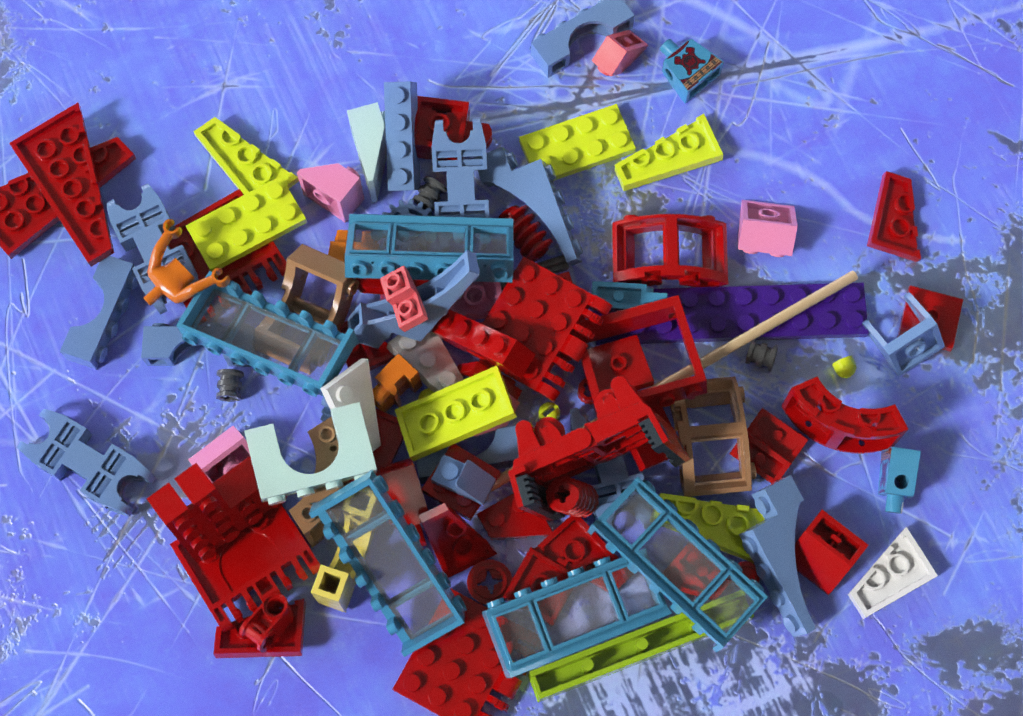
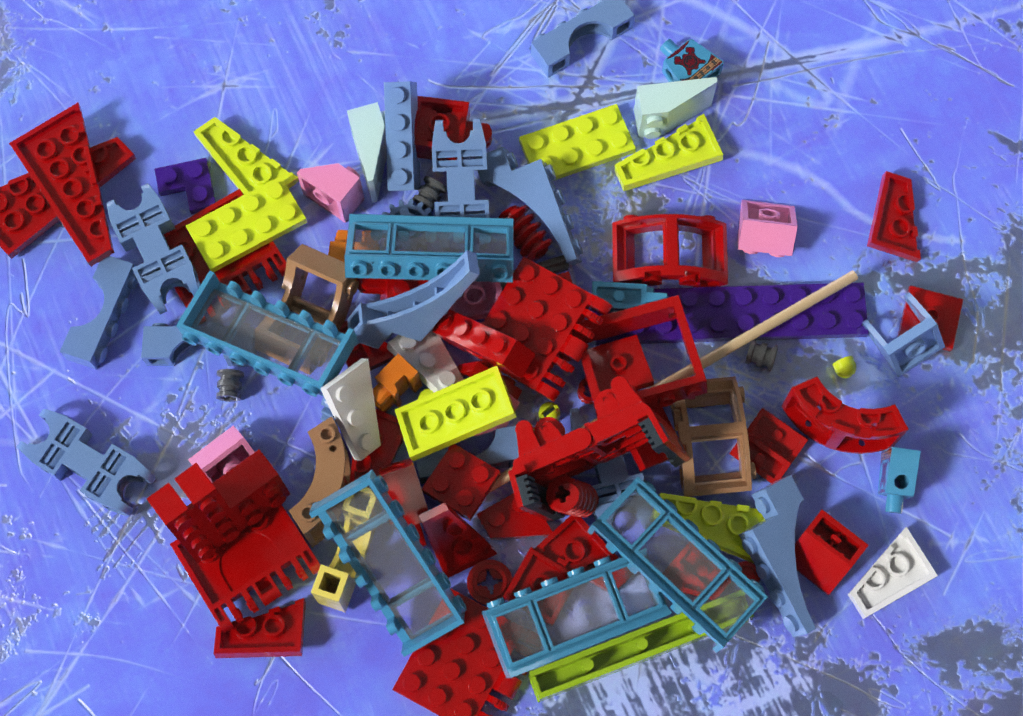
(174, 278): orange piece -> none
(190, 177): none -> dark purple plate
(263, 626): red piece -> none
(279, 480): light aqua arch -> none
(404, 298): coral slope -> none
(463, 479): medium blue slope -> none
(618, 52): coral slope -> none
(670, 104): none -> light aqua slope

